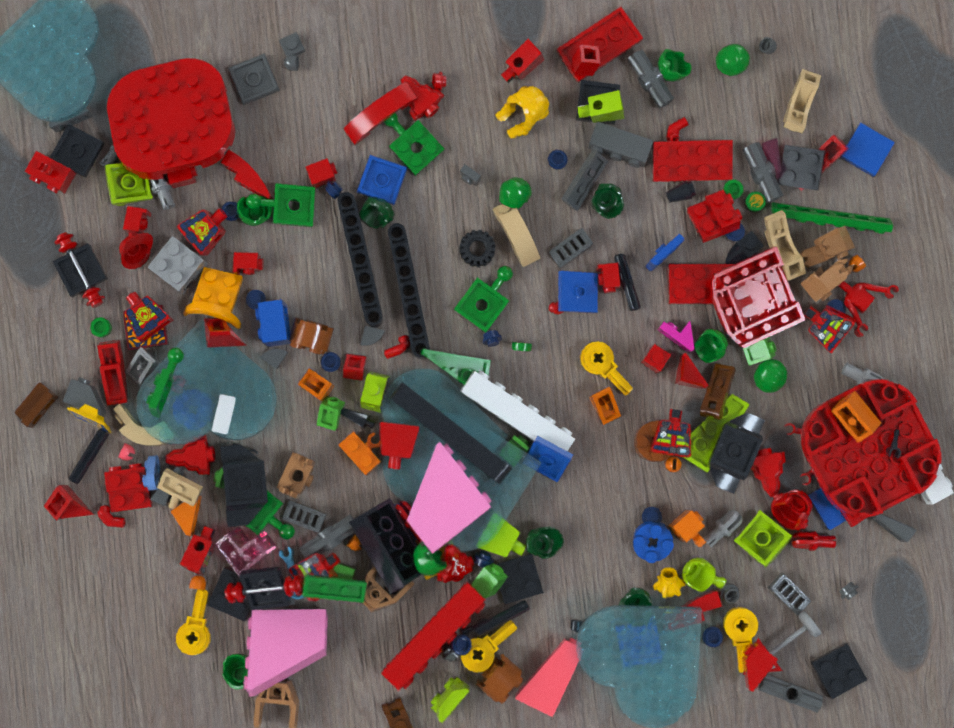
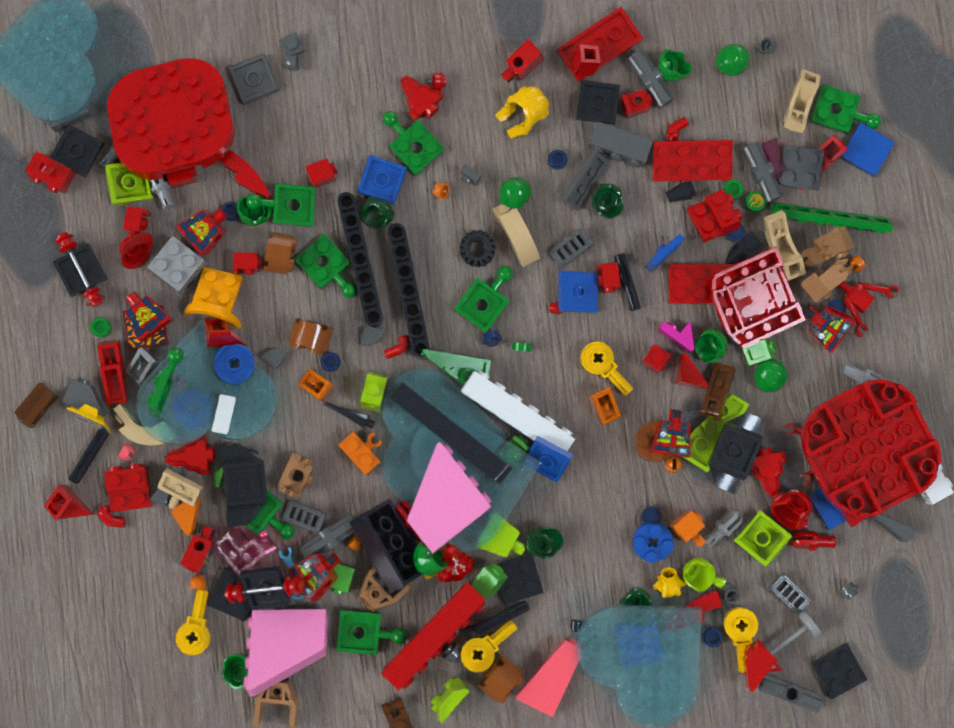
(152, 476): medium blue plate -> none
(236, 375): none -> blue plate
(254, 298): dark blue plate -> none
(274, 323): blue brick -> none
(279, 253): none -> dark orange brick
(330, 413): bright green bracket -> none
(333, 189): dark blue plate -> none
(334, 588): green tile -> none
(336, 264): none -> green plate
(354, 367): red slope -> none
(369, 642): none -> green plate
(379, 111): red slope -> none
(397, 442): red torso -> none
(441, 190): none -> orange hinge
(461, 645): dark blue plate -> none
(483, 558): dark blue plate -> none
(610, 106): lime torso -> none
(633, 109): none -> red brick
(848, 105): none -> green plate
(856, 416): orange brick -> none
(894, 445): black hand -> none

